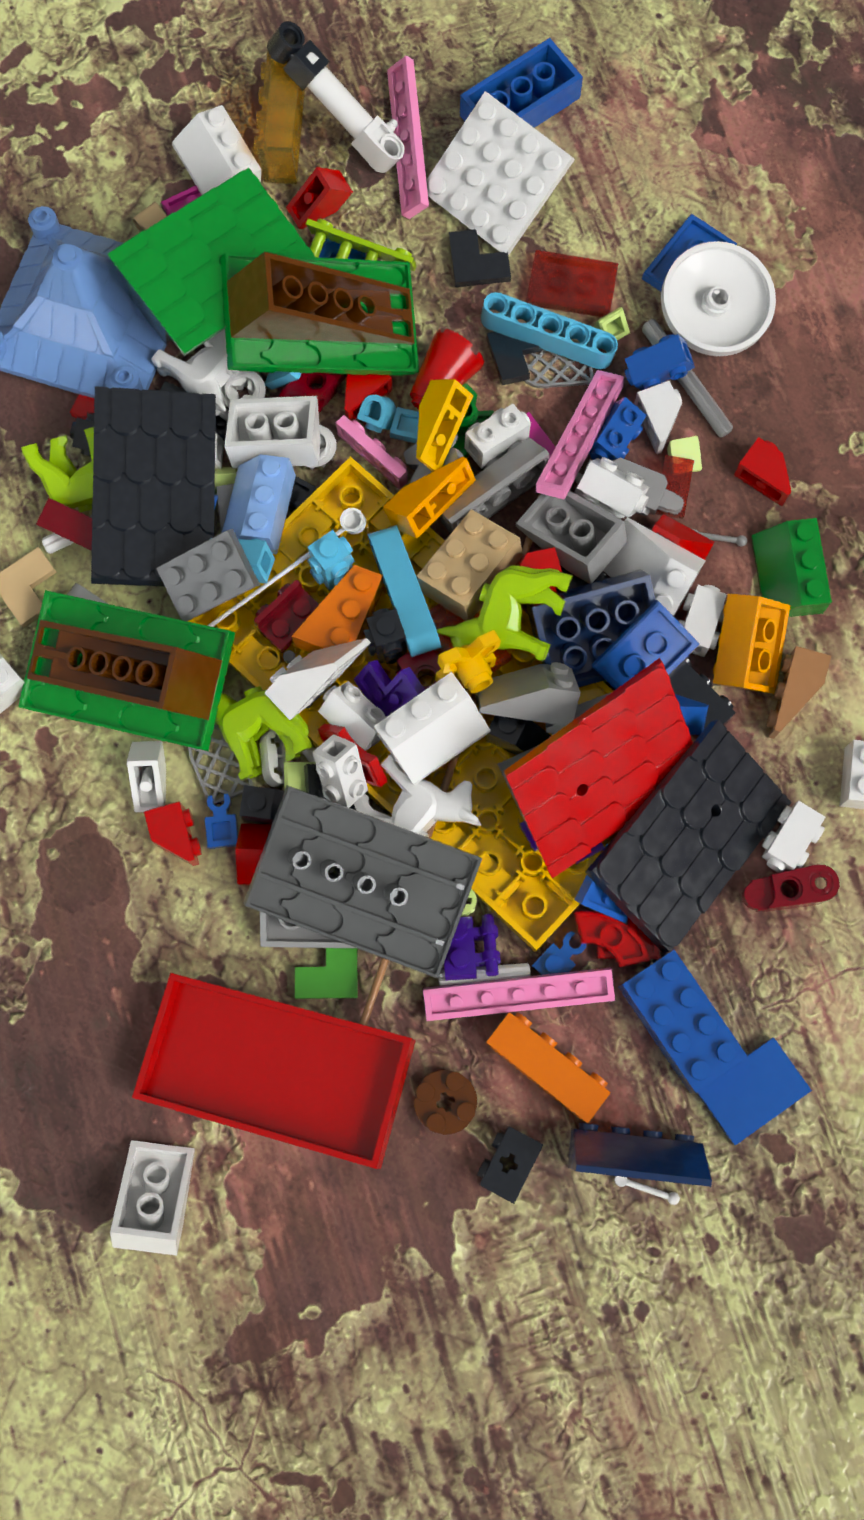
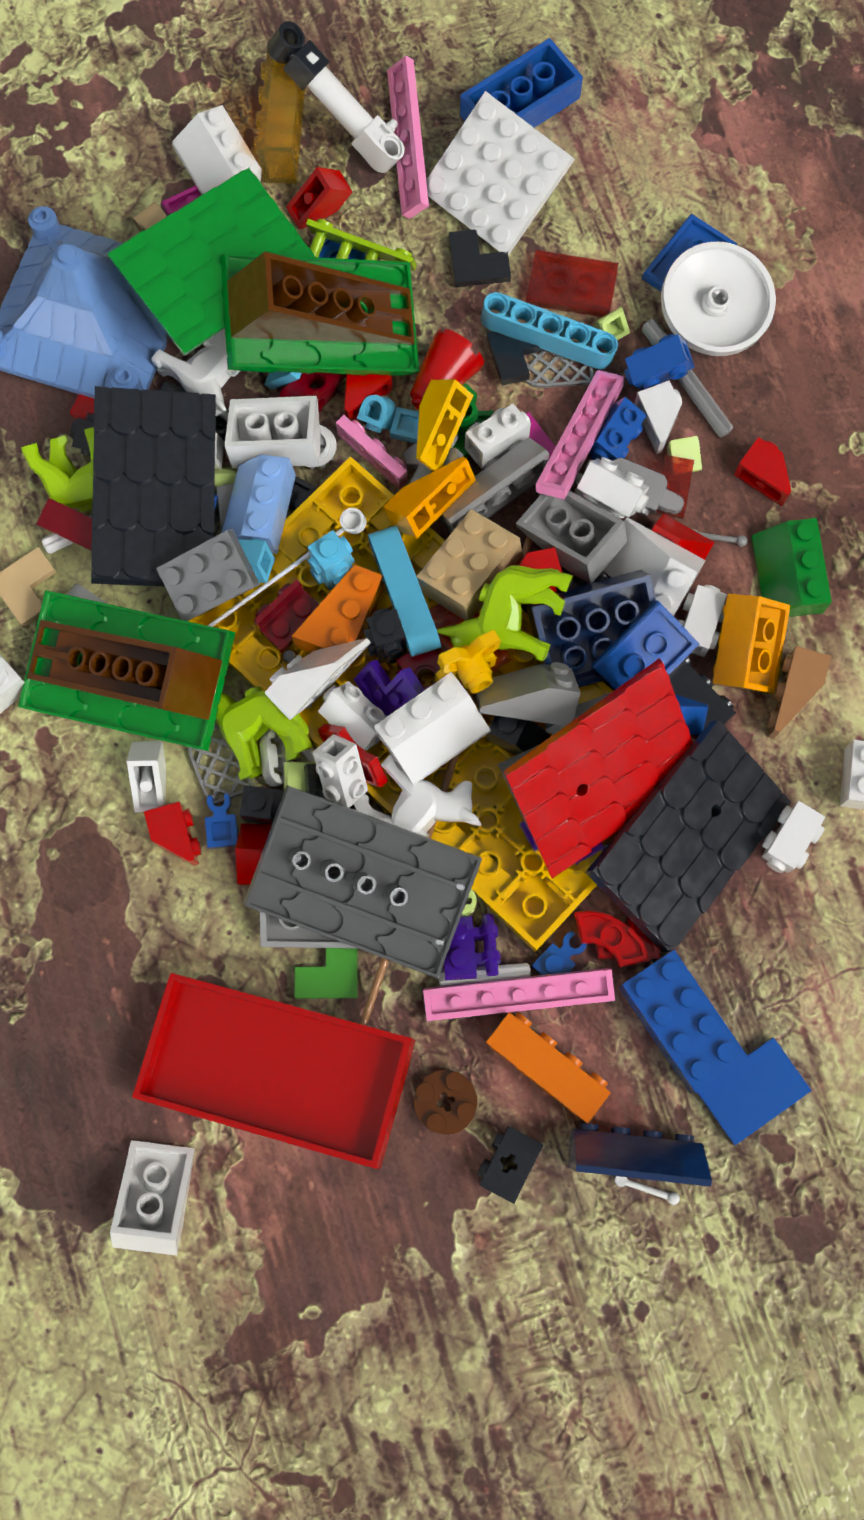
(255, 386): white gear -> none
(594, 898): blue plate -> none
(766, 894): dark red piece -> none

